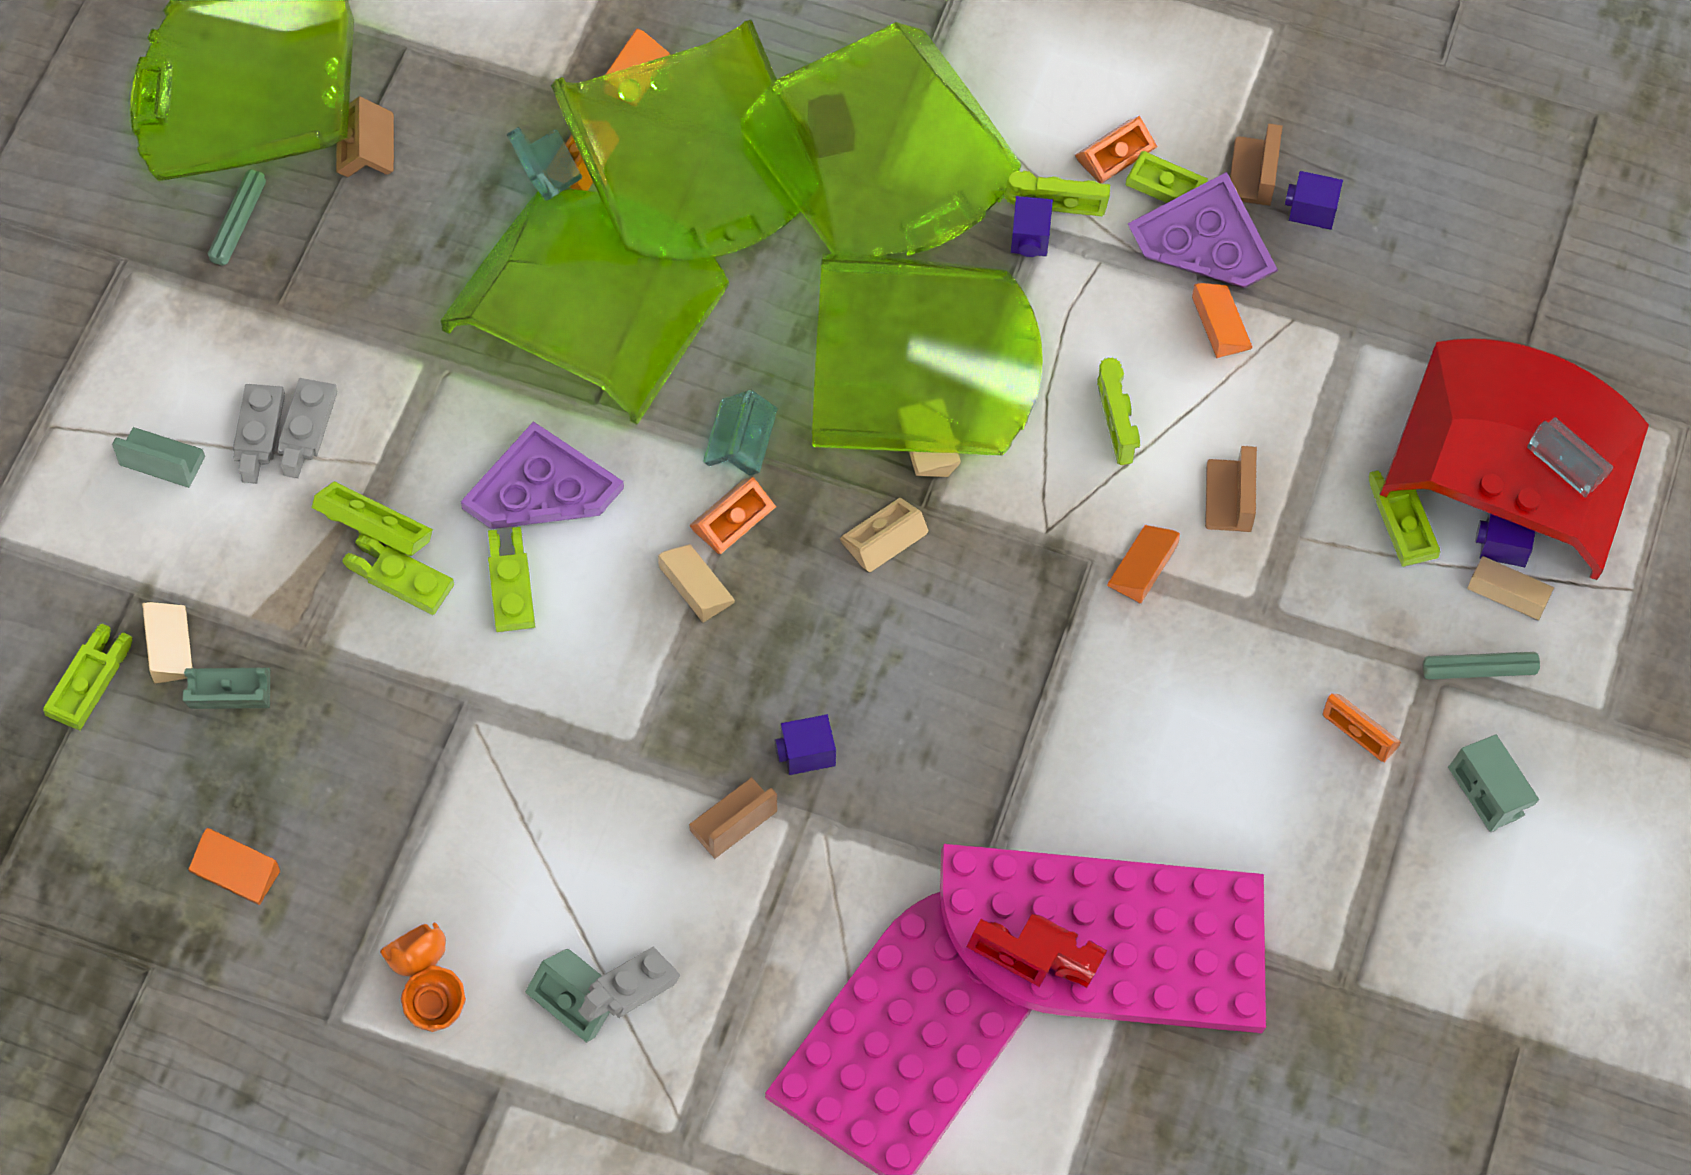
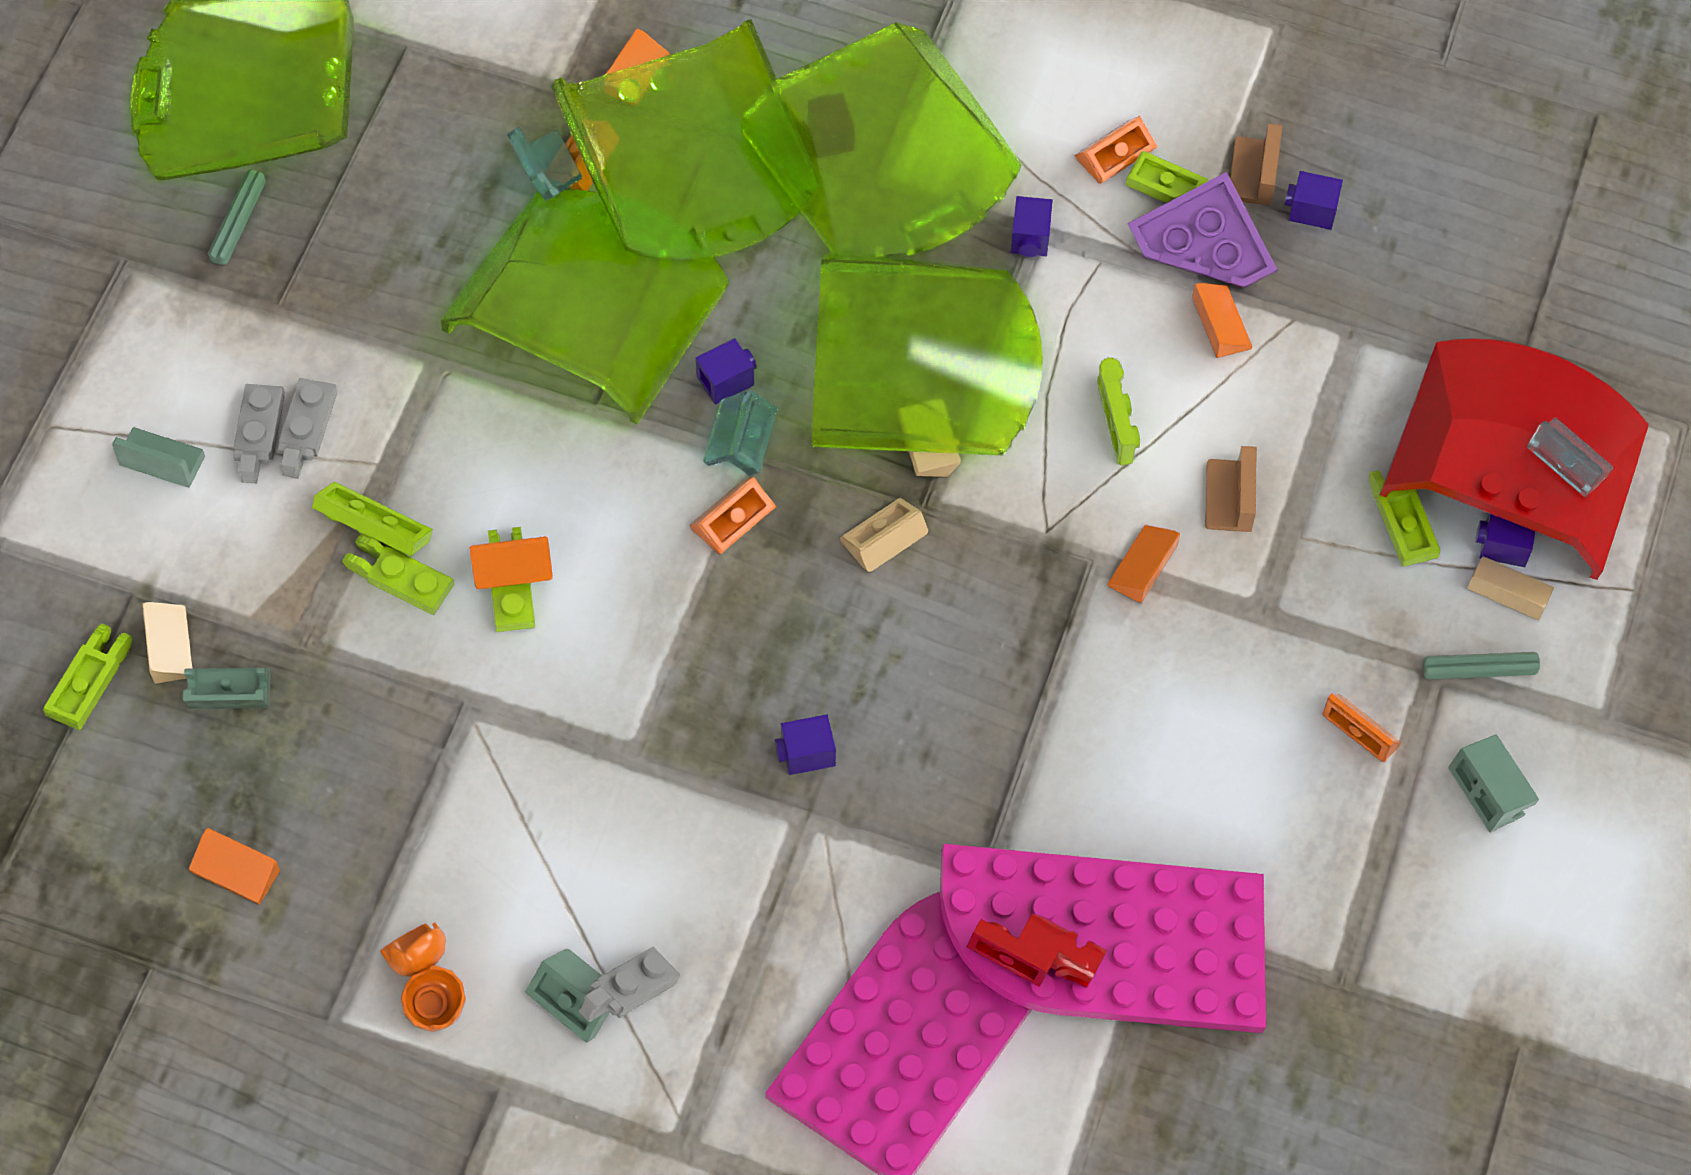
(368, 139): medium nougat panel -> none
(511, 562): none -> orange slope
(541, 483): medium lavender plate -> none
(695, 581): tan slope -> none
(725, 370): none -> dark purple brick
(734, 817): medium nougat panel -> none
(1067, 195): lime hinge -> none

